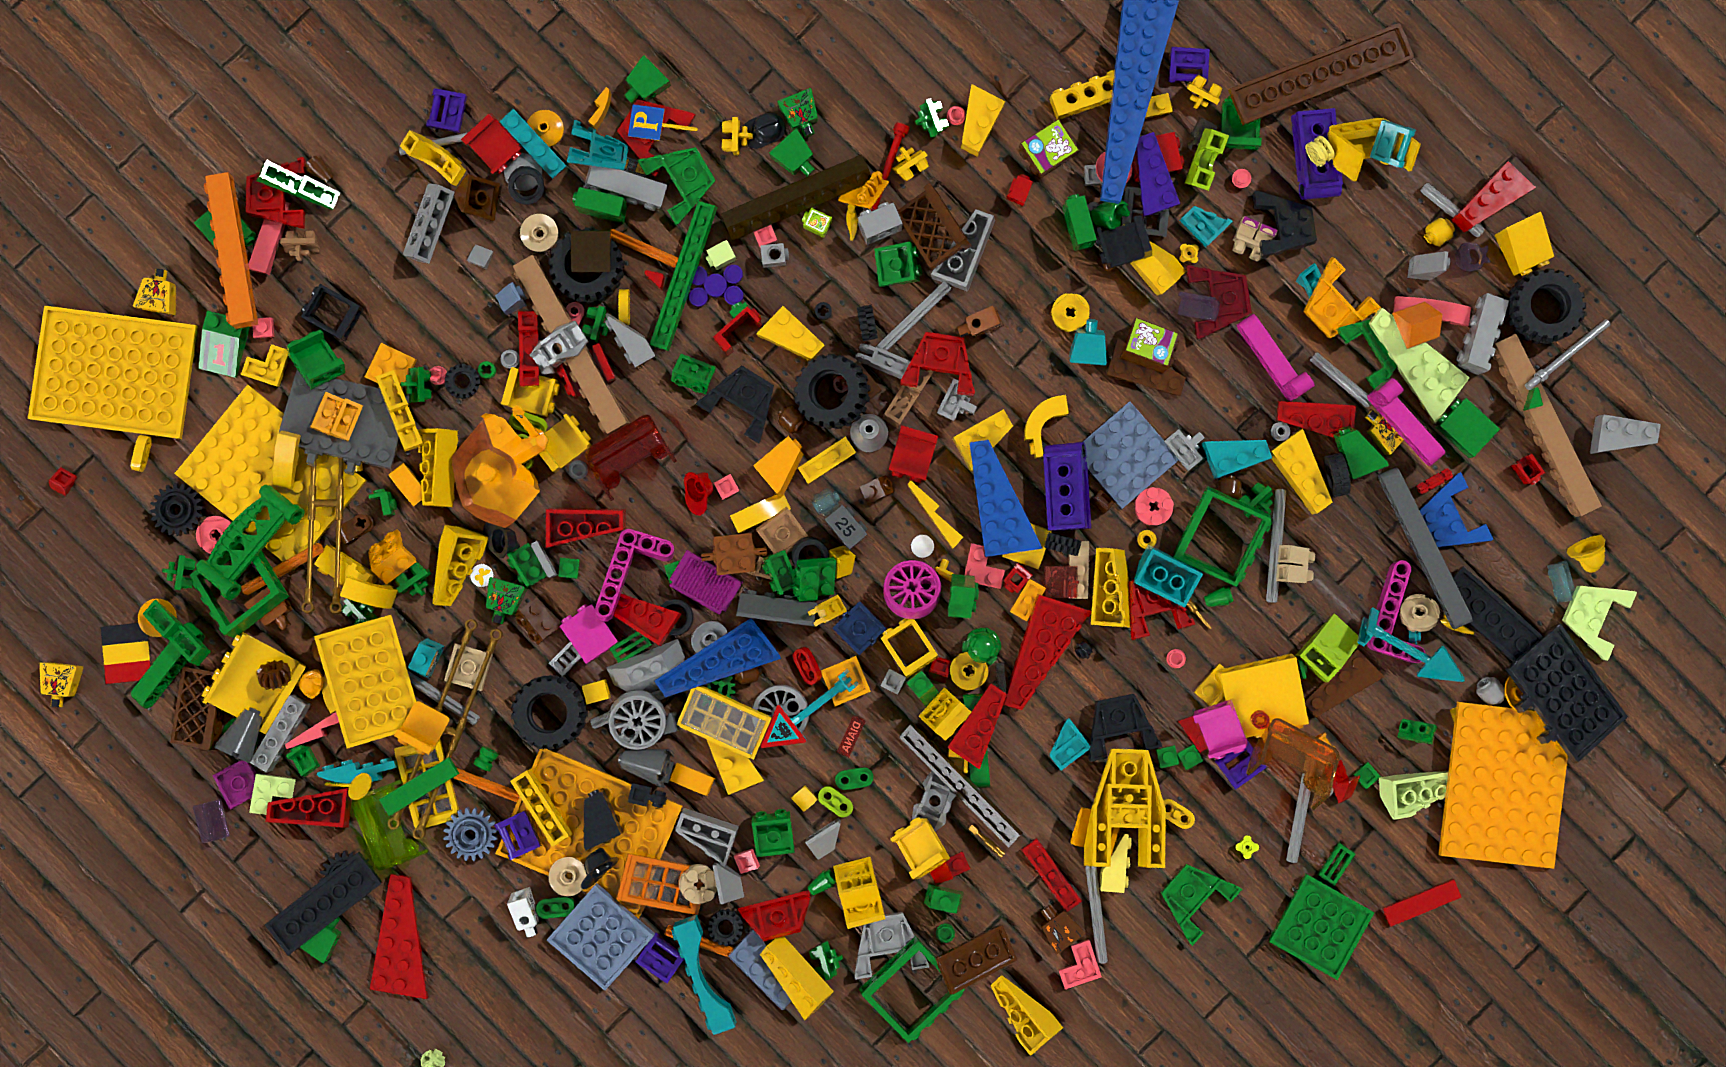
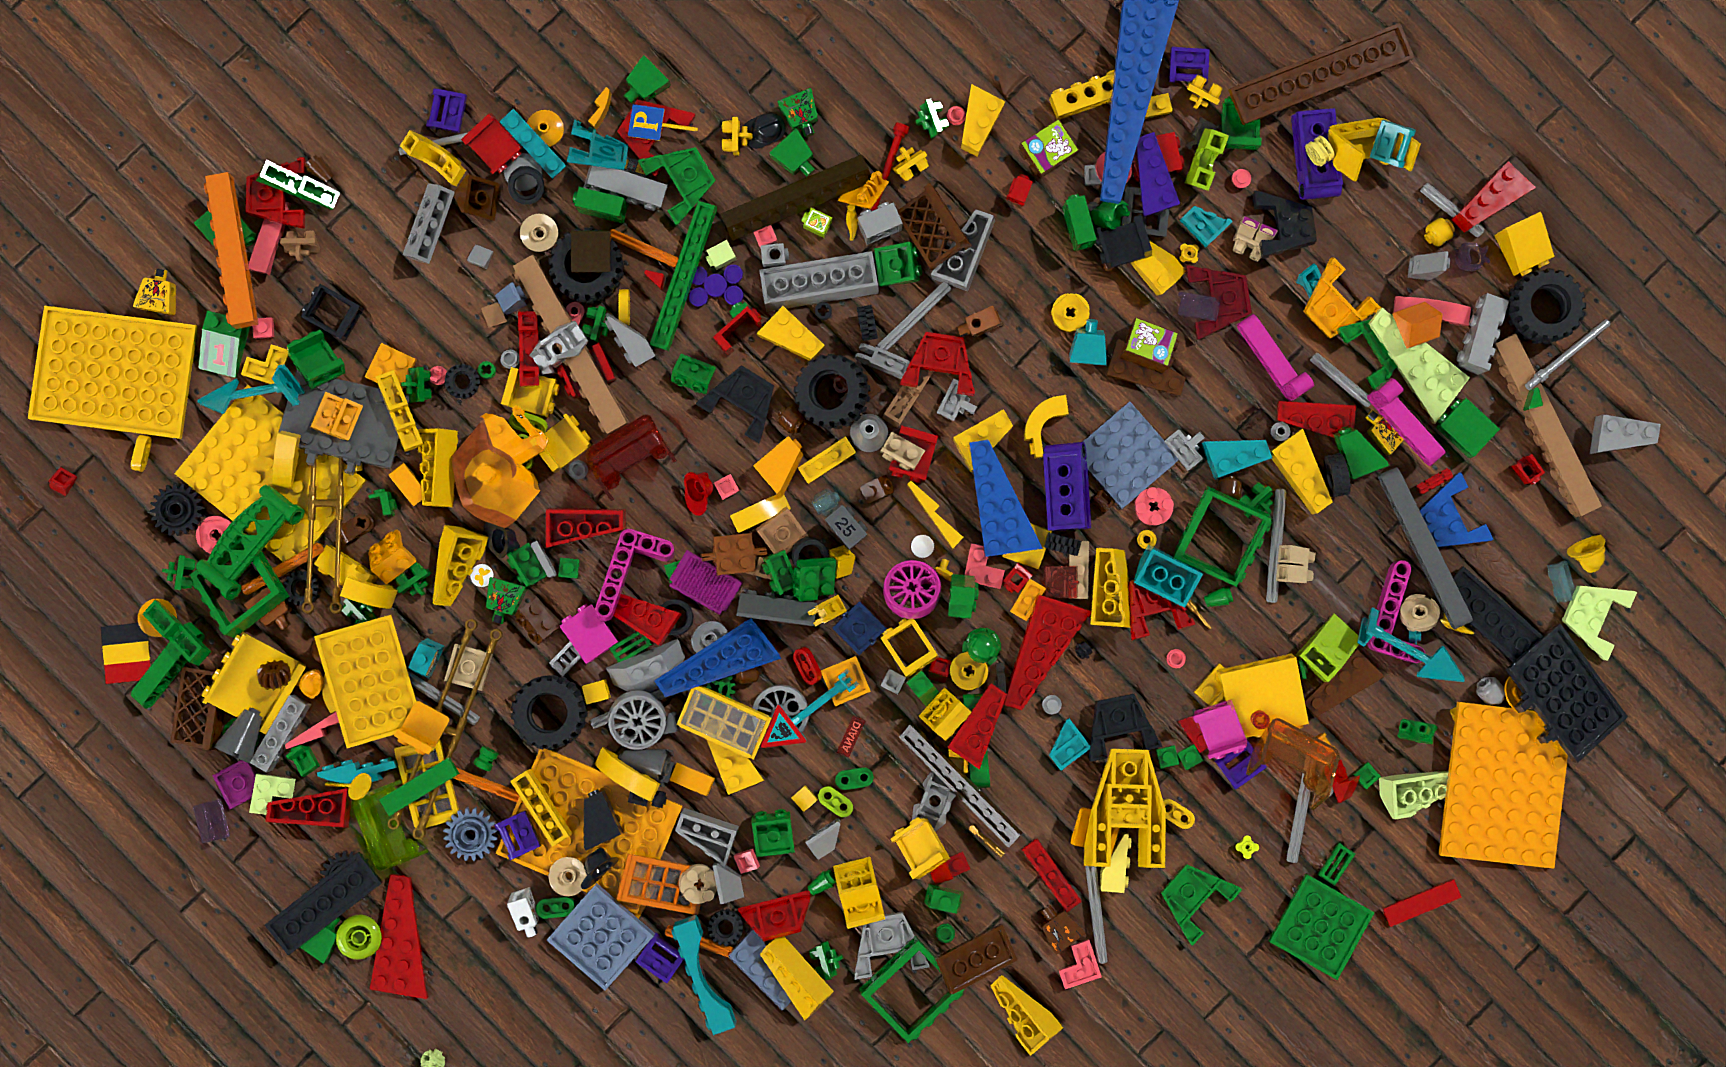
(59, 681): yellow torso -> none
(283, 382): none -> teal piece
(291, 583): none -> black tyre
(358, 937): none -> lime hat
(494, 315): none -> medium nougat slope
(625, 775): none -> yellow slope
(819, 281): none -> light grey arch
(902, 451): none -> tan bracket
(1051, 704): none -> light grey plate

